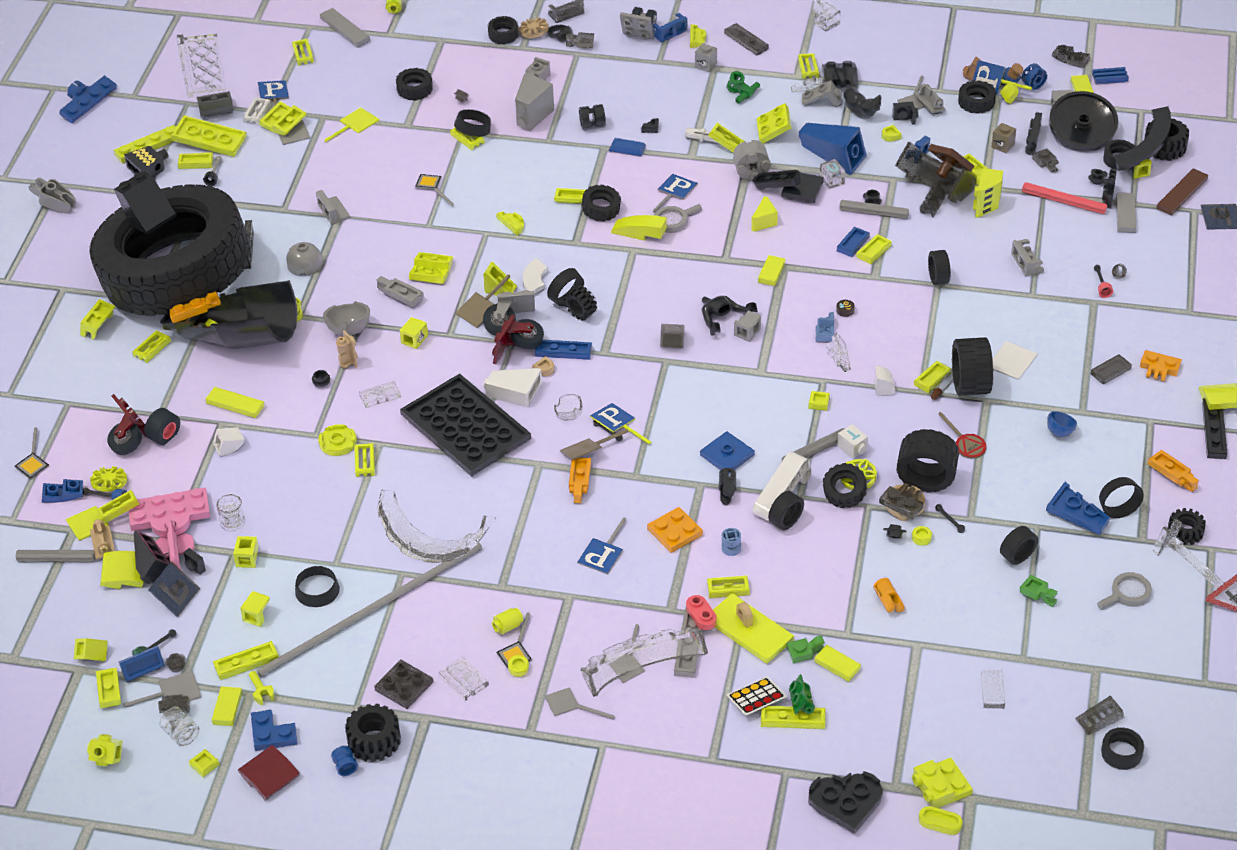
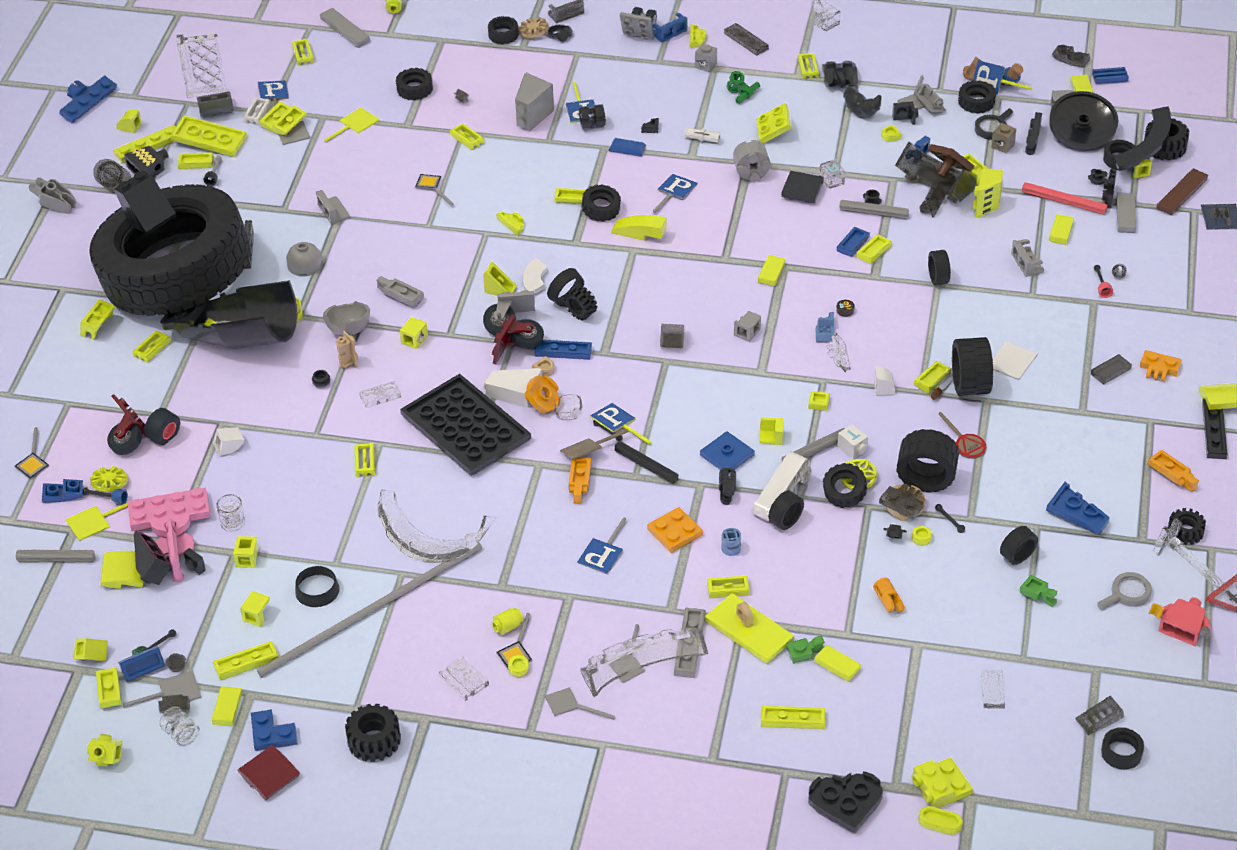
(101, 538): tan hinge -> none
(110, 174): none -> clear smoke piece
(118, 506): neon yellow tile -> none
(129, 121): none -> neon yellow brick
(174, 589): clear smoke piece -> none
(195, 307): light orange hinge -> none
(204, 763): neon yellow tile -> none
(235, 402): neon yellow tile -> none
(260, 688): neon yellow bar -> none
(337, 440): neon yellow tile -> none
(344, 760): blue wheel -> none
(403, 684): clear smoke tile -> none
(431, 267): neon yellow slope -> none
(473, 129): black tyre -> none
(476, 305): dark tan piece -> none
(535, 396): none -> light orange plate
(539, 68): light grey brick -> none
(573, 107): none -> blue piece
(583, 40): clear smoke plate -> none
(646, 462): none -> black axle
(677, 216): light grey piece -> none
(699, 608): coral plate -> none
(721, 306): black piece -> none
(725, 137): neon yellow tile -> none
(756, 695): sticker -> none
(764, 216): neon yellow slope -> none
(771, 430): none -> neon yellow panel
(777, 179): black plate -> none
(801, 696): green hinge -> none
(807, 85): clear tile -> none
(825, 89): light grey bracket -> none
(835, 142): blue slope -> none
(988, 123): none -> black piece
(1009, 92): neon yellow tile -> none
(1035, 77): blue wheel -> none
(1046, 158): clear smoke plate -> none
(1061, 229): none -> neon yellow tile
(1061, 423): blue piece -> none
(1126, 508): black tyre -> none
(1183, 620): none -> coral torso

